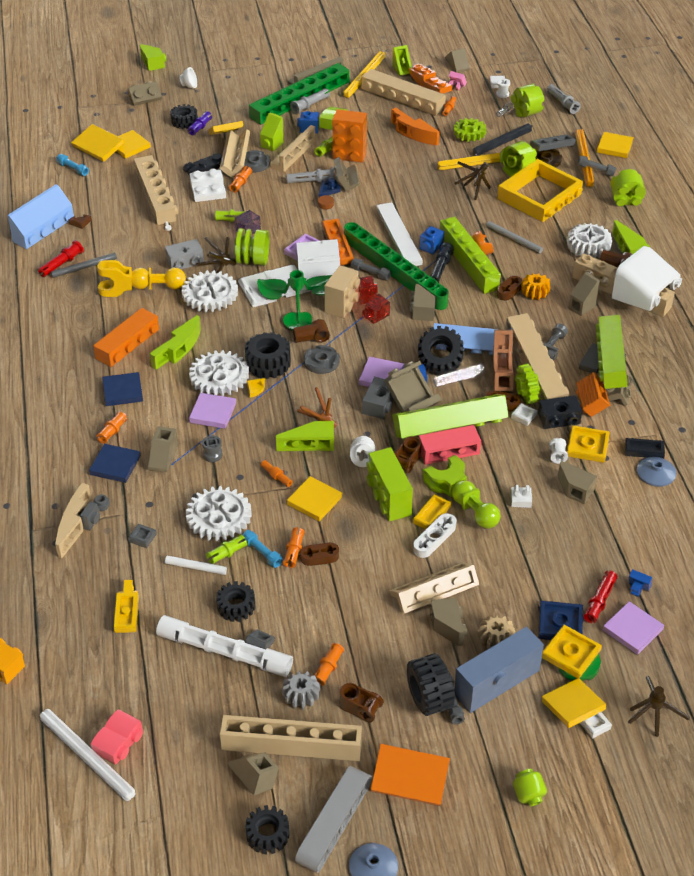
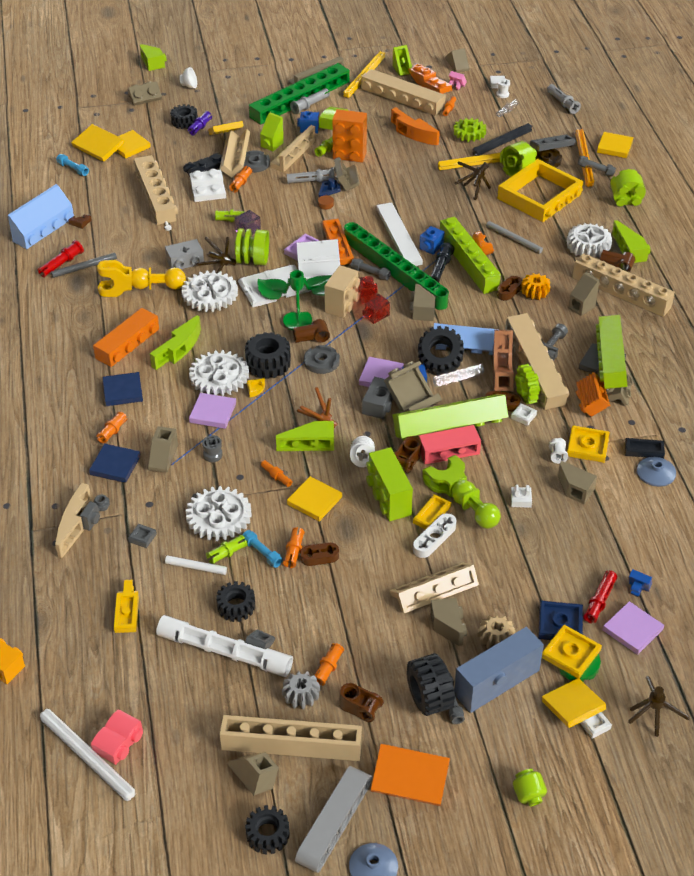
(527, 100): lime brick -> none
(560, 412): black brick -> none
(642, 278): white windscreen -> none

